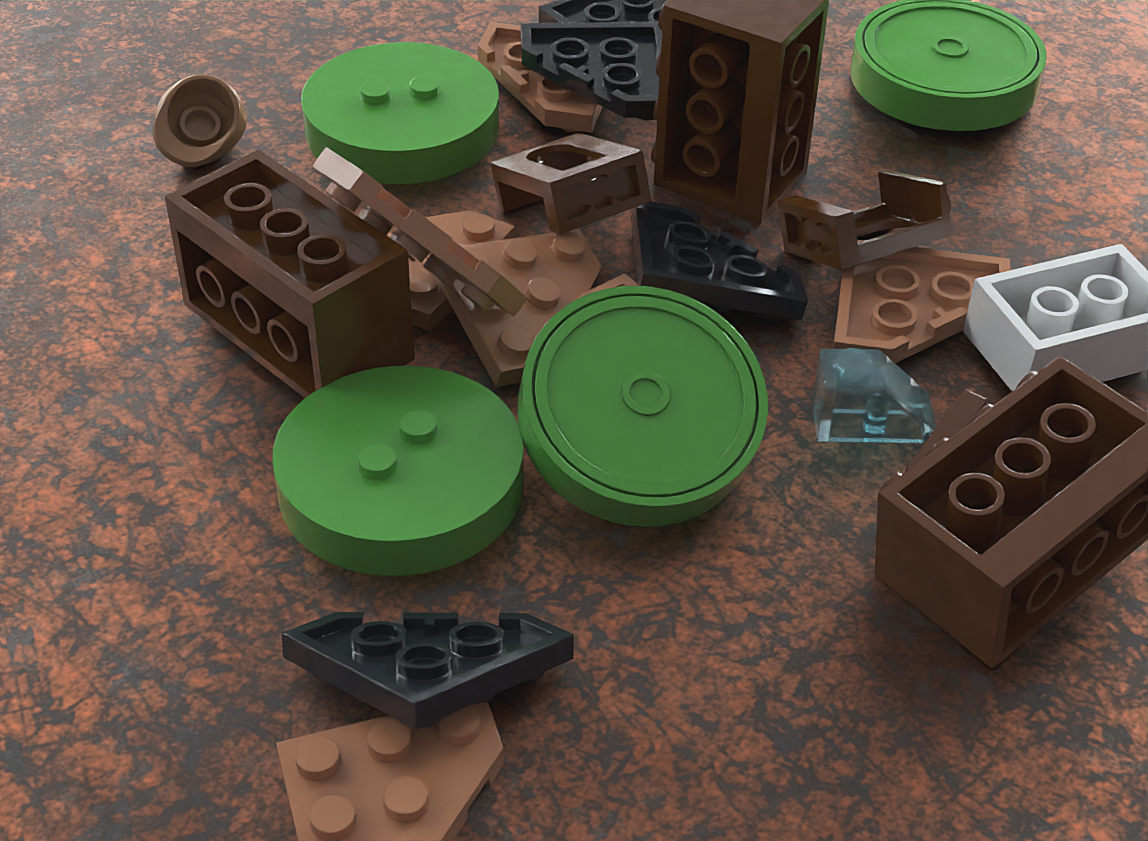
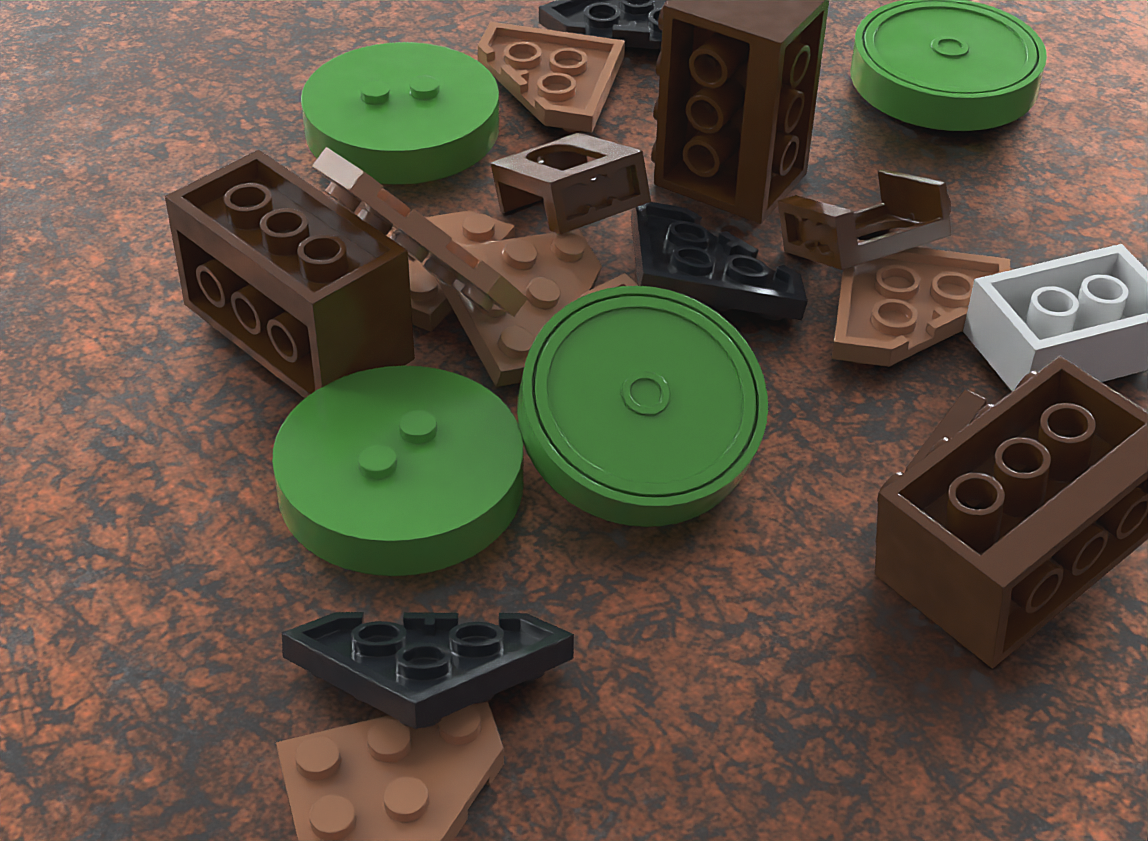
(198, 120): medium nougat hat -> none
(599, 61): black plate -> none
(868, 399): clear light blue slope -> none

